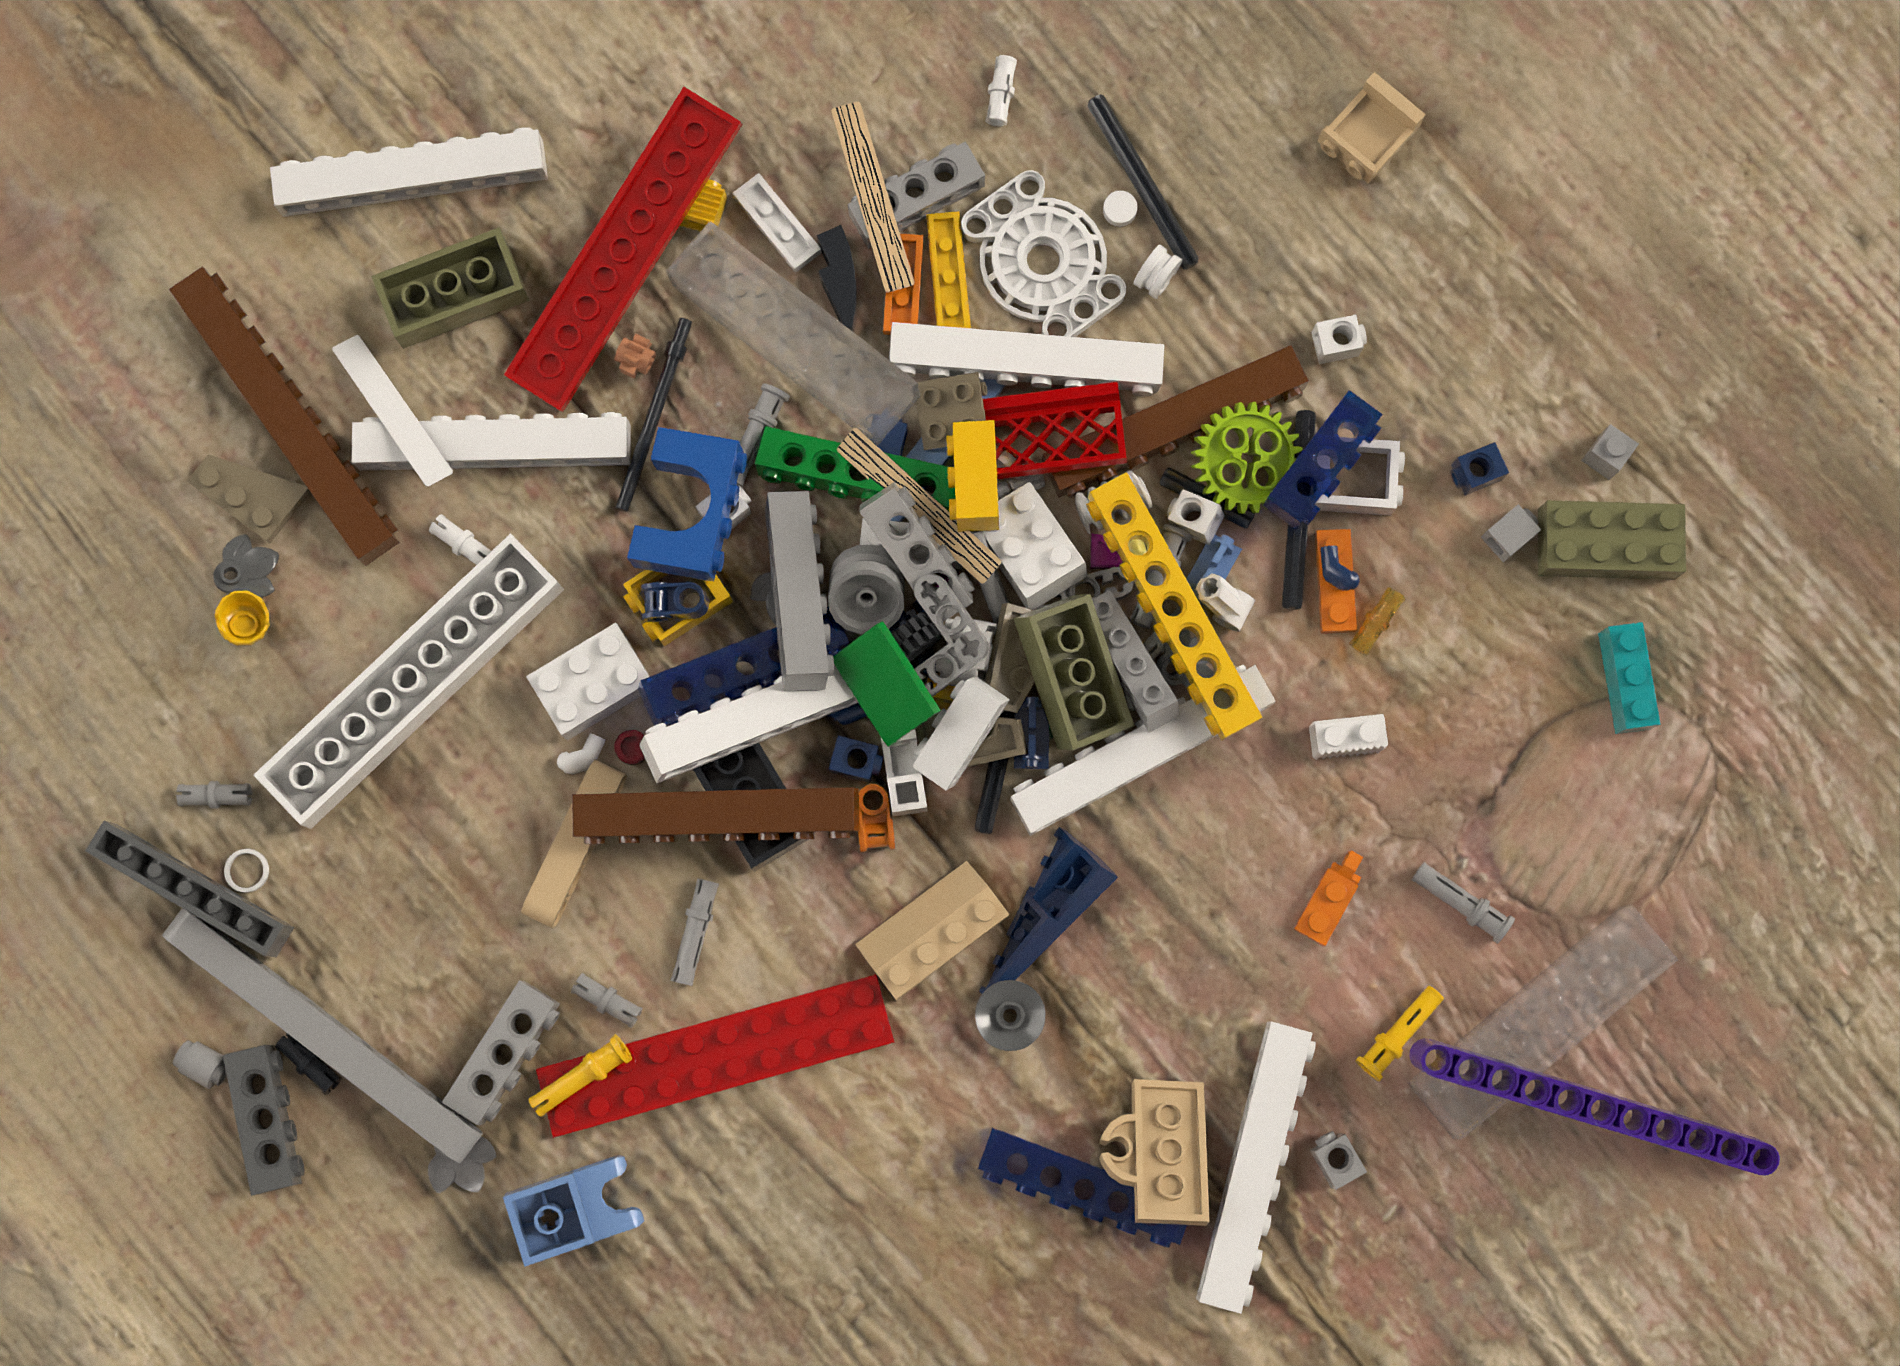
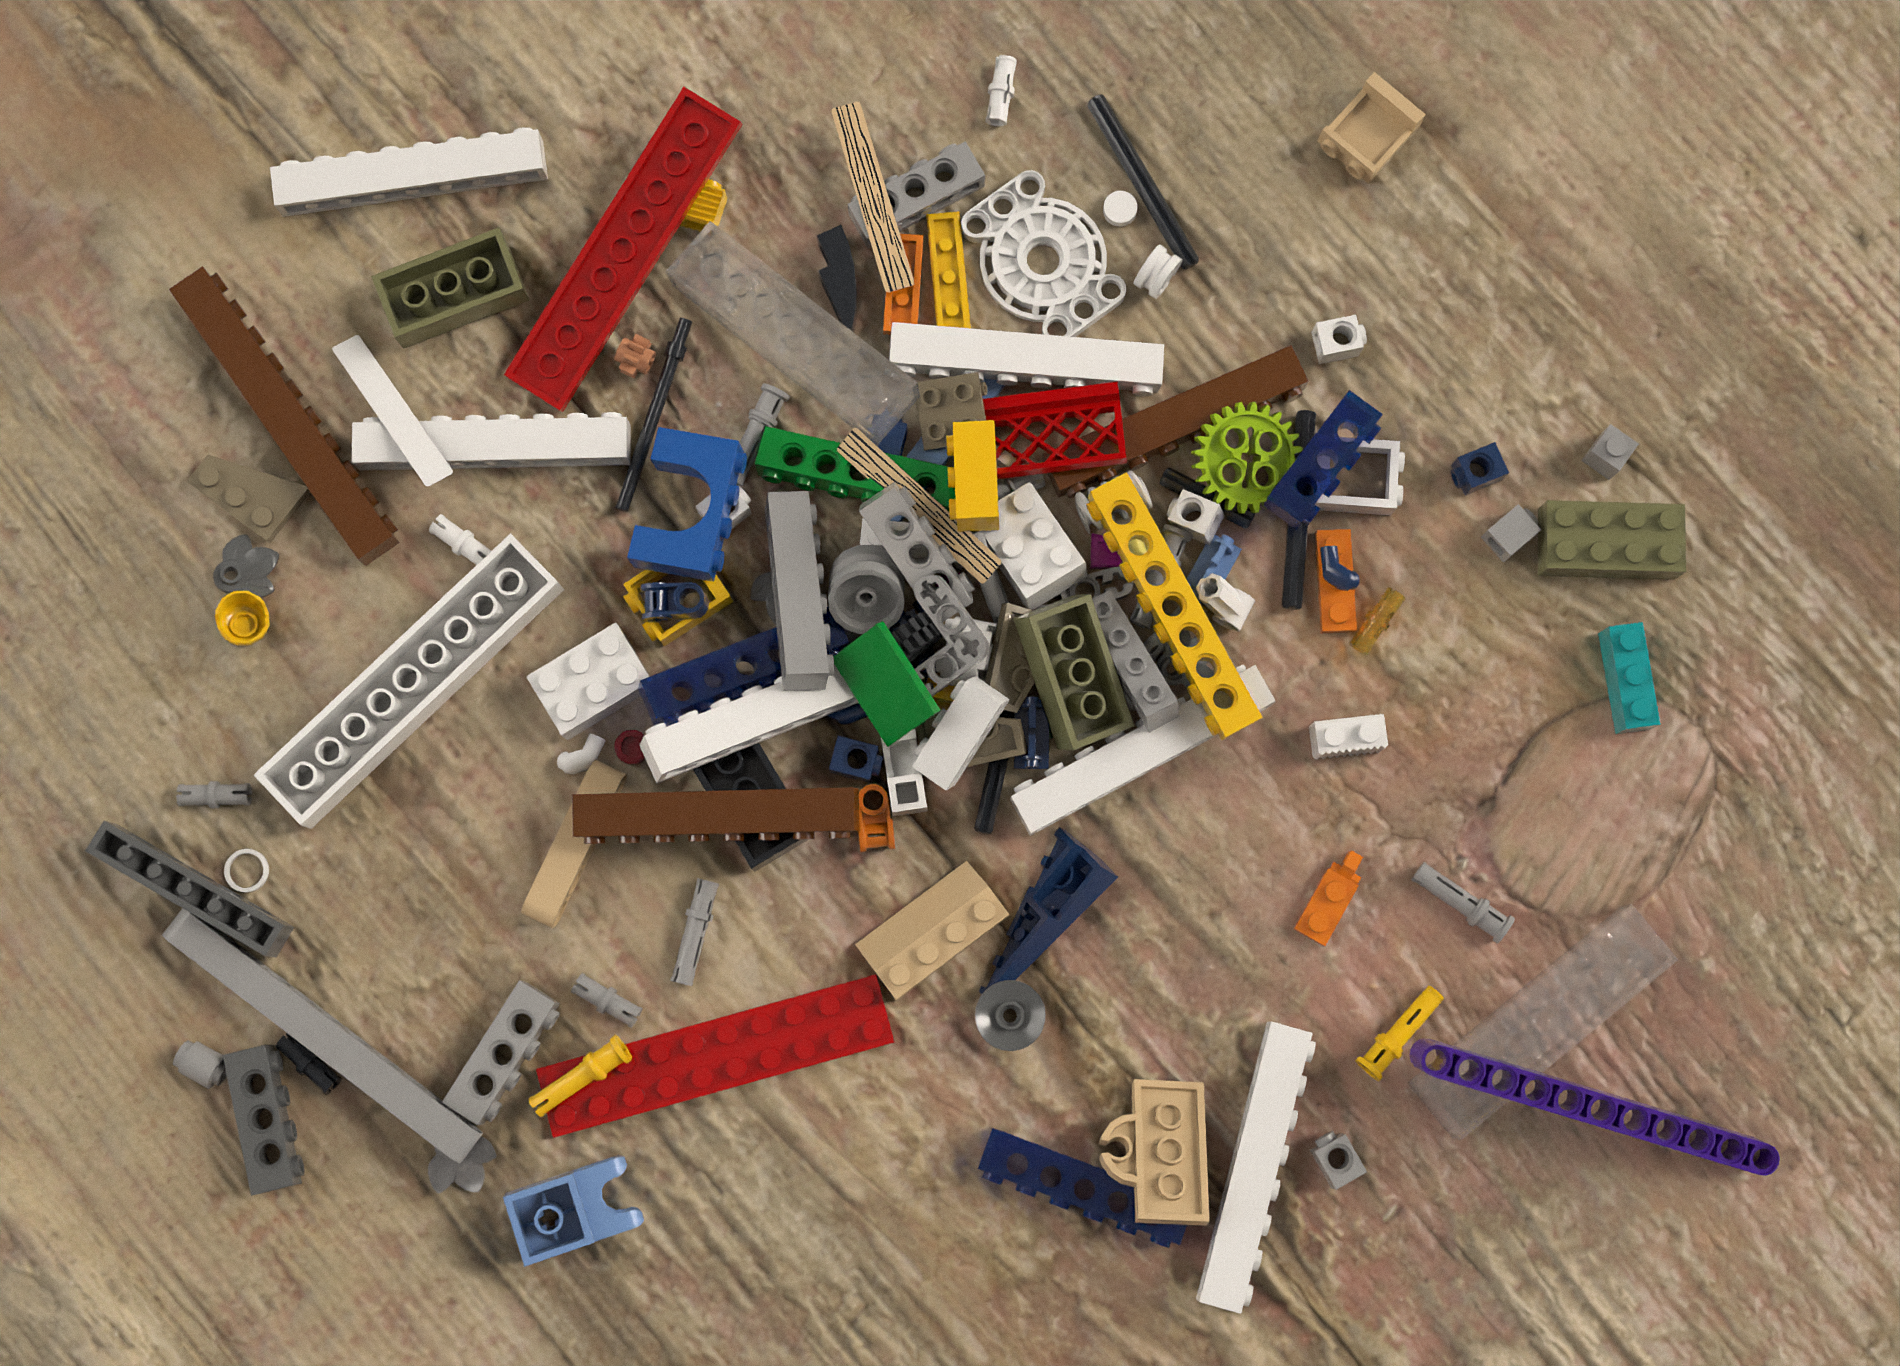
(777, 222): white plate -> none

